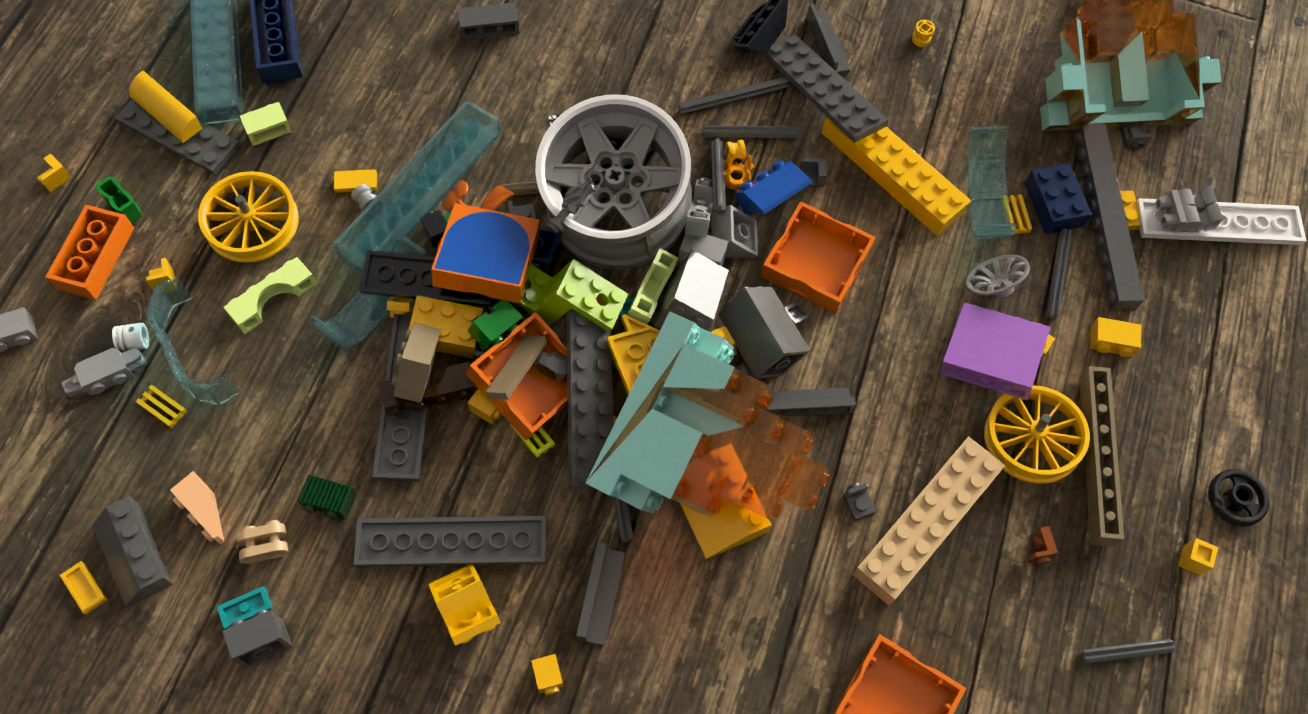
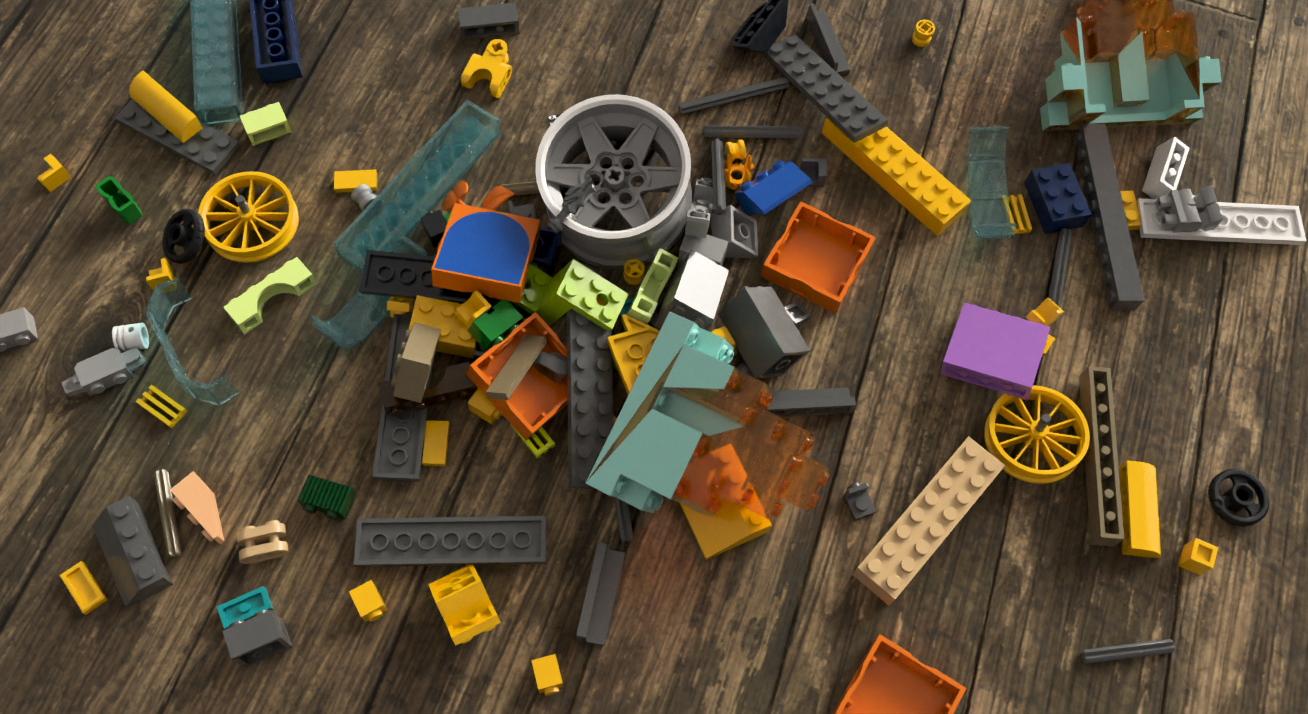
(90, 252): orange brick -> none
(167, 514): none -> dark tan axle
(183, 235): none -> black wheel
(368, 601): none -> yellow brick
(435, 443): none -> yellow tile
(472, 309): none -> yellow panel
(490, 66): none -> yellow piece
(629, 269): none -> yellow wheel
(1001, 283): light grey wheel -> none
(1045, 313): none -> yellow panel
(1045, 544): dark orange bracket -> none
(1115, 337): yellow brick -> none
(1134, 136): dark grey bracket -> none
(1139, 509): none -> yellow brick
(1165, 168): none -> white brick

